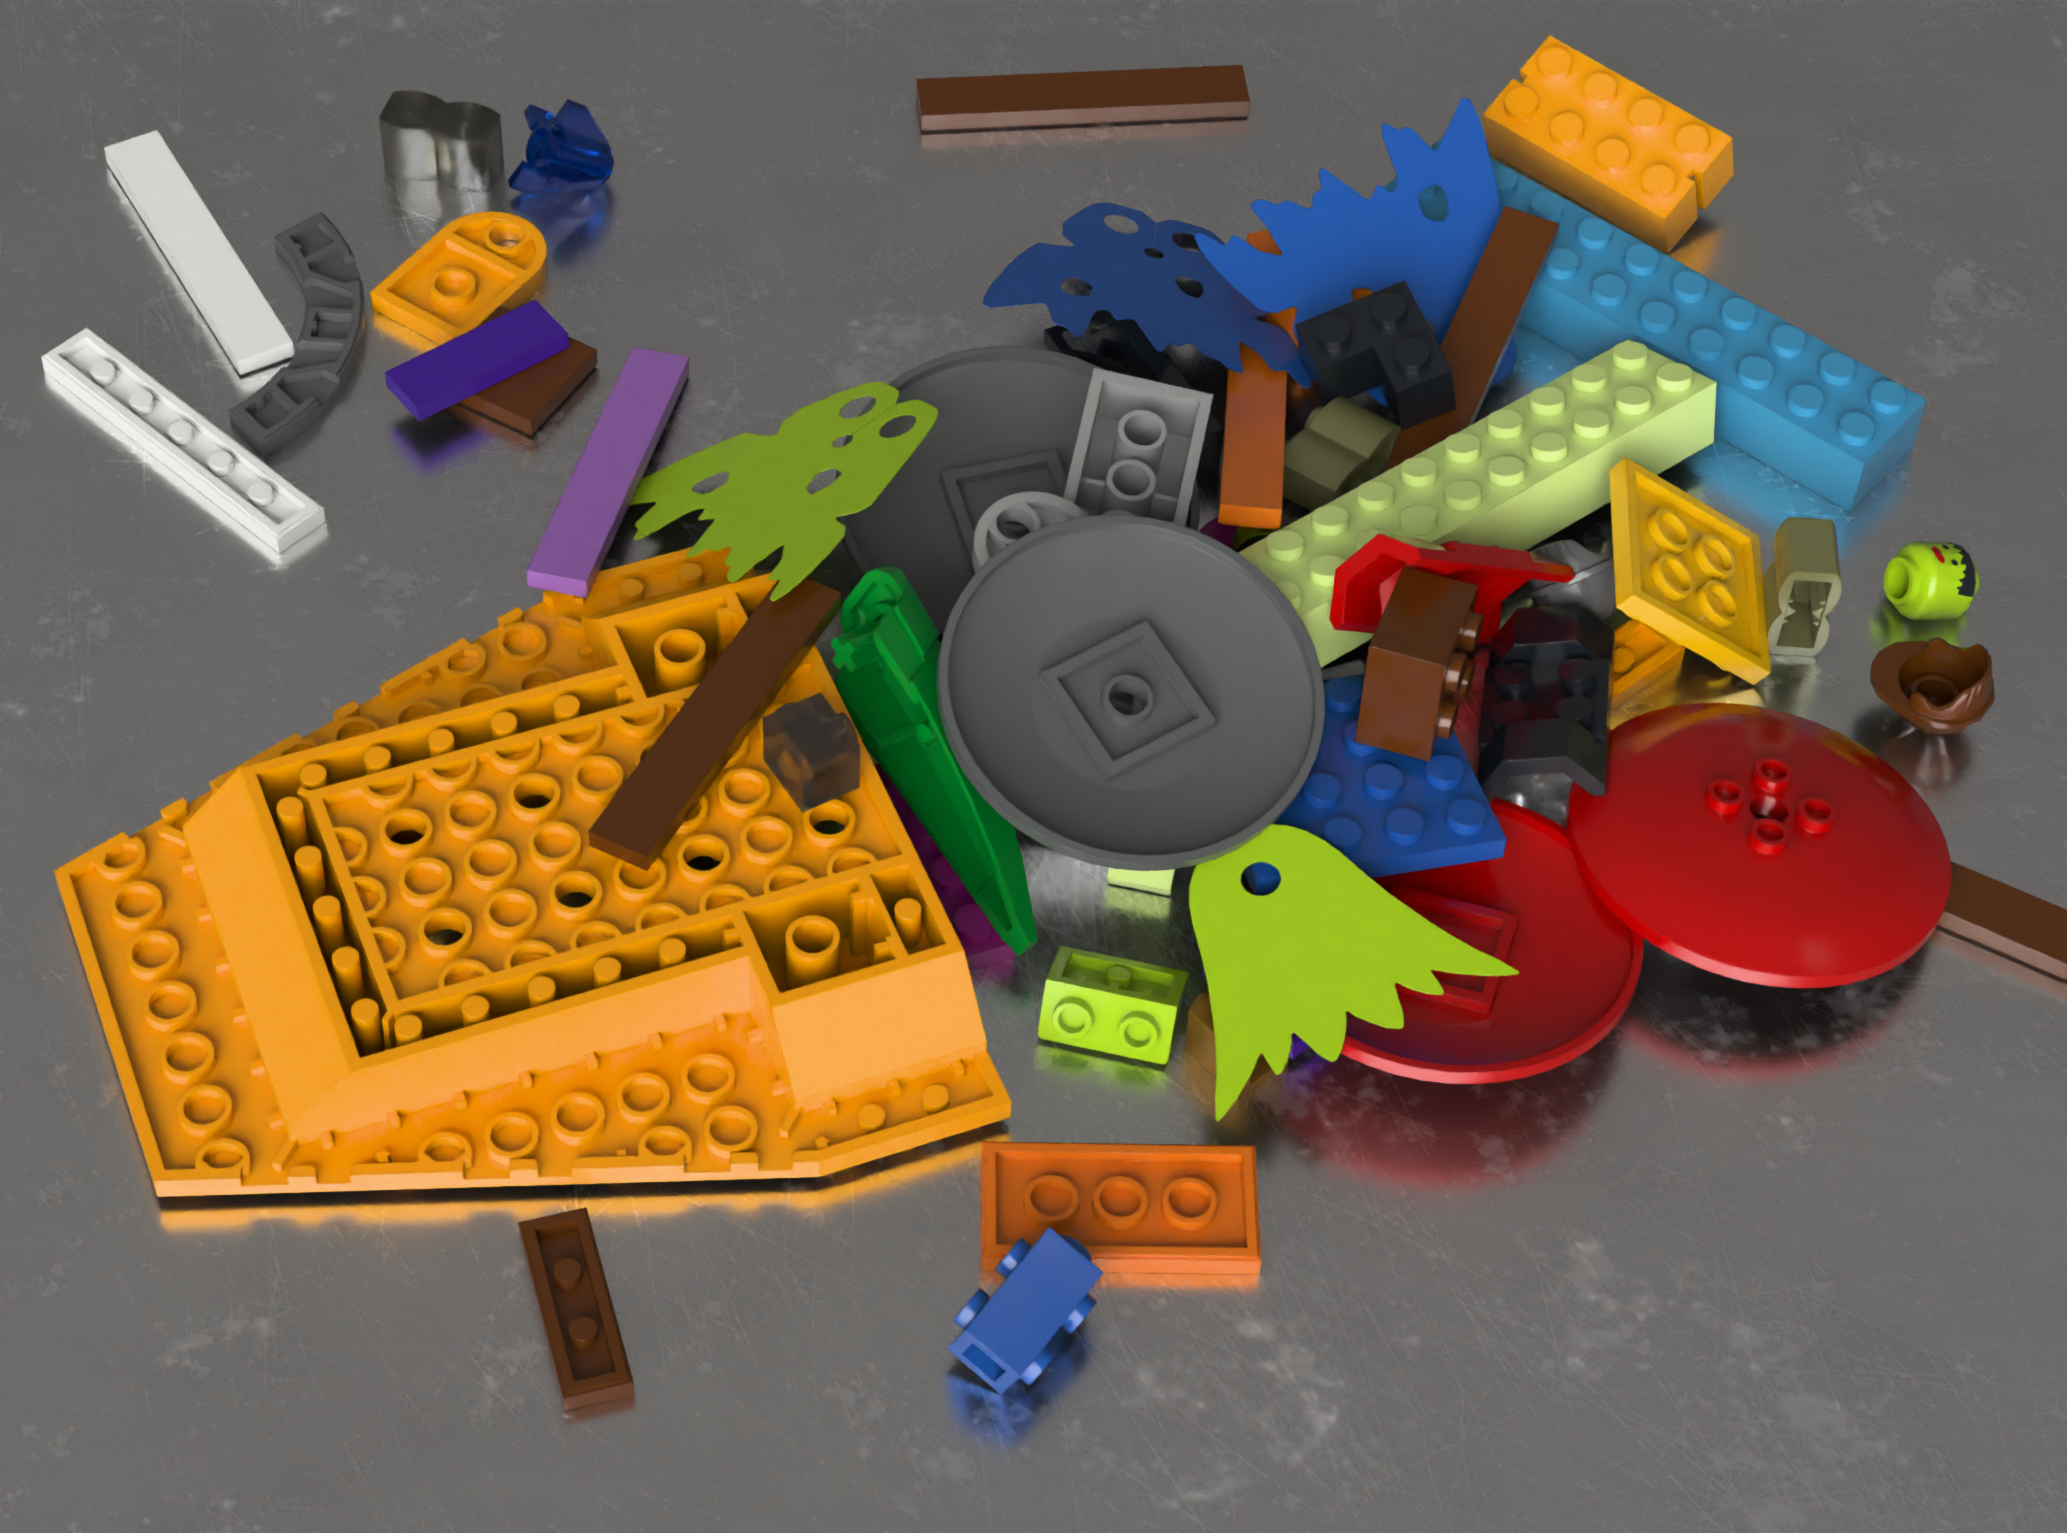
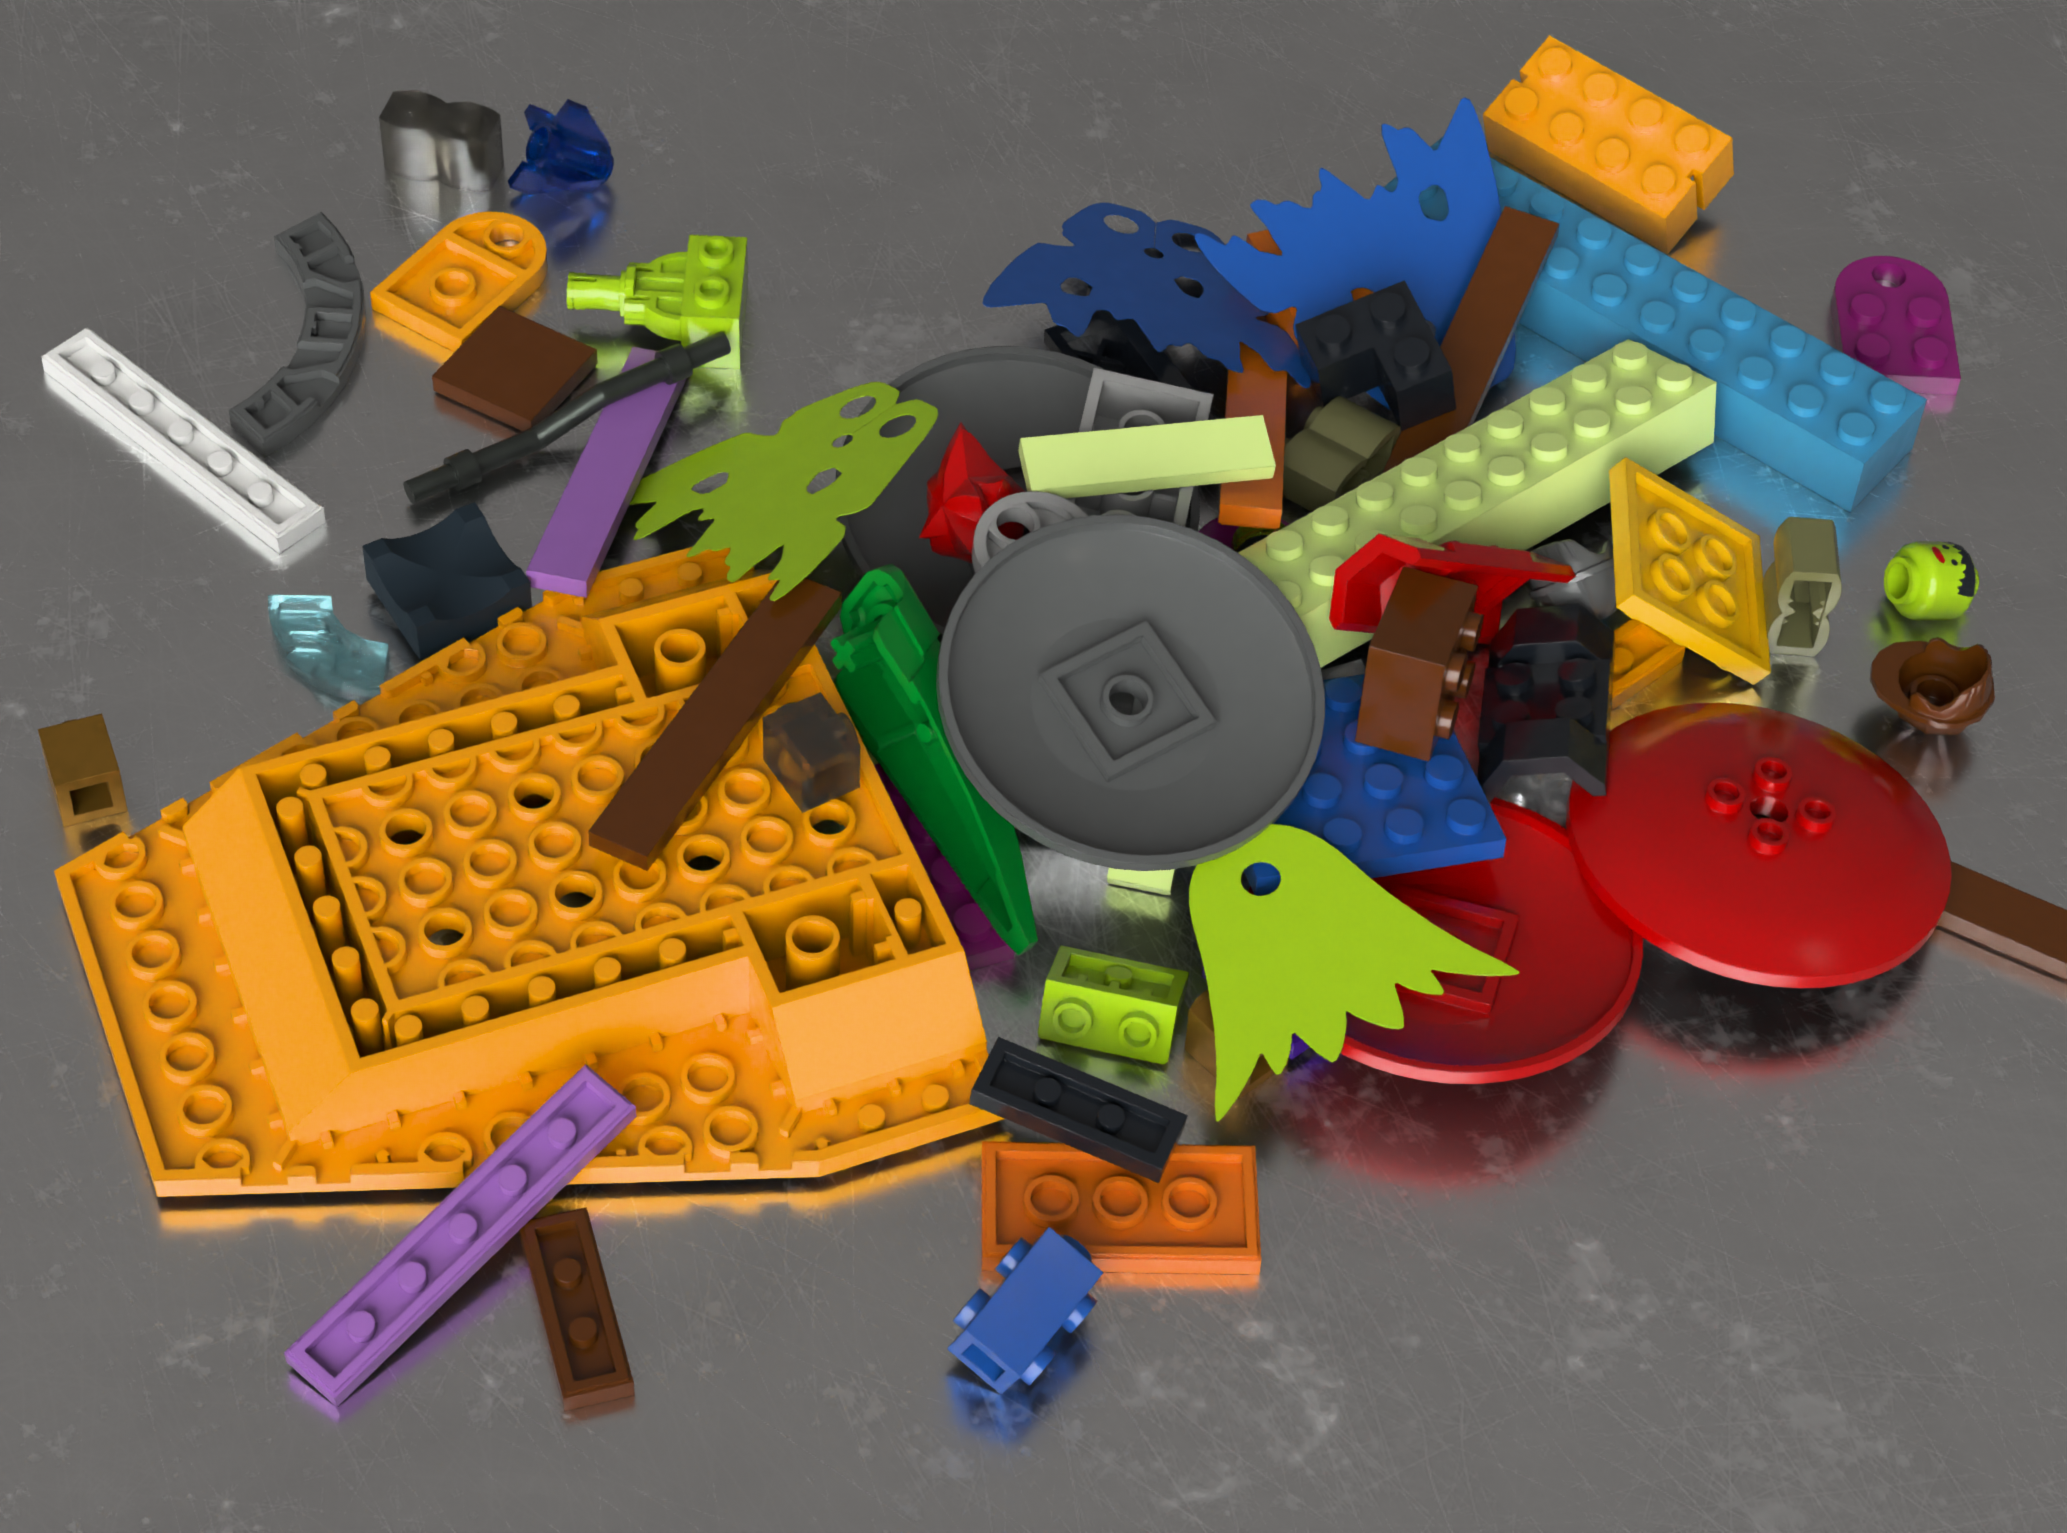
(83, 770): none -> pearl gold brick
(199, 252): white tile -> none
(323, 650): none -> clear light blue tile
(446, 581): none -> black brick
(459, 1235): none -> medium lavender tile
(467, 468): none -> pearl dark grey bar
(476, 360): dark purple tile -> none
(678, 294): none -> lime brick
(961, 494): none -> red hair
(1078, 1109): none -> black plate
(1082, 97): reddish brown tile -> none
(1148, 457): none -> yellowish green tile
(1897, 329): none -> magenta plate

